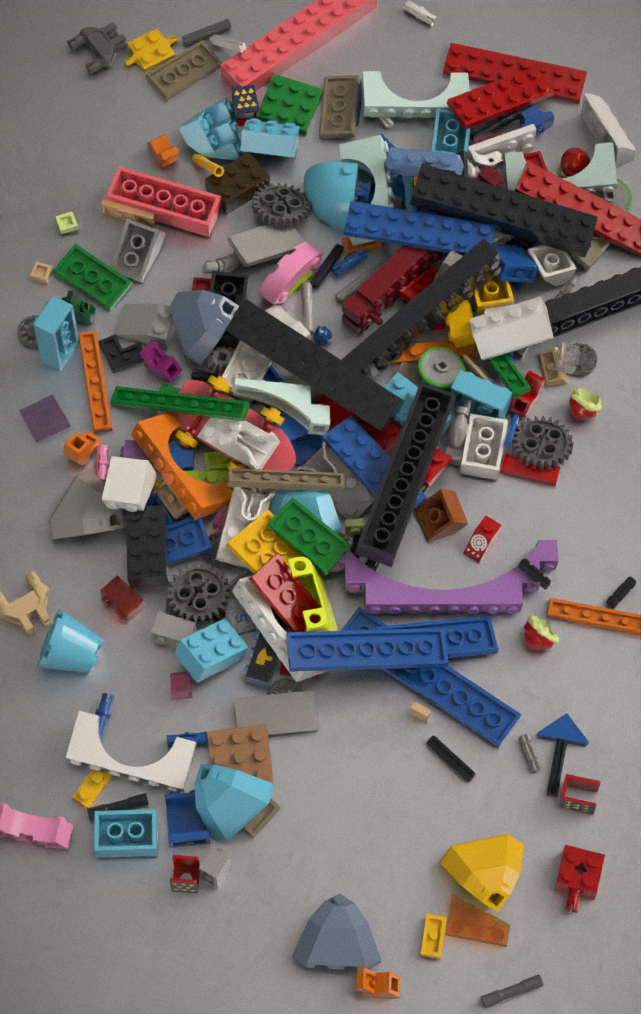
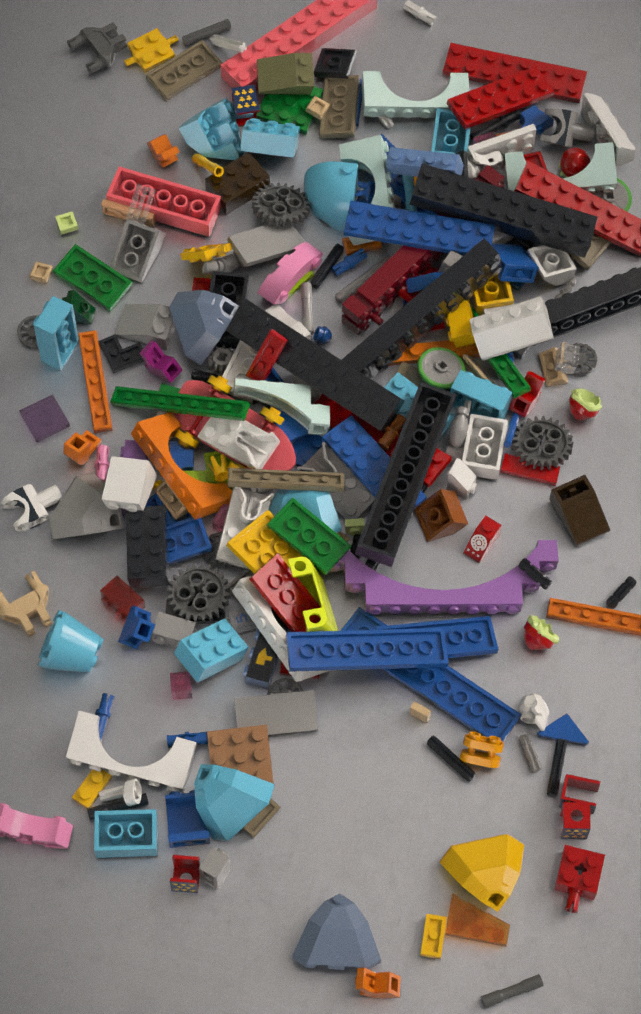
(33, 504): none -> white connector
(130, 791): none -> white piece
(134, 202): none -> clear tile
(136, 628): none -> blue brick
(205, 252): none -> yellow plate
(220, 473): none -> yellow piece
(266, 356): none -> red tile
(286, 74): none -> olive slope
(317, 107): none -> tan tile
(335, 63): none -> black tile
(392, 432): none -> dark orange axle
(421, 282): none -> blue slope
(461, 479): none -> white slope
(475, 741): none -> light orange brick
(534, 710): none -> white head
(567, 129): none -> light grey connector
(575, 829): none -> red piece
(579, 510): none -> dark brown slope

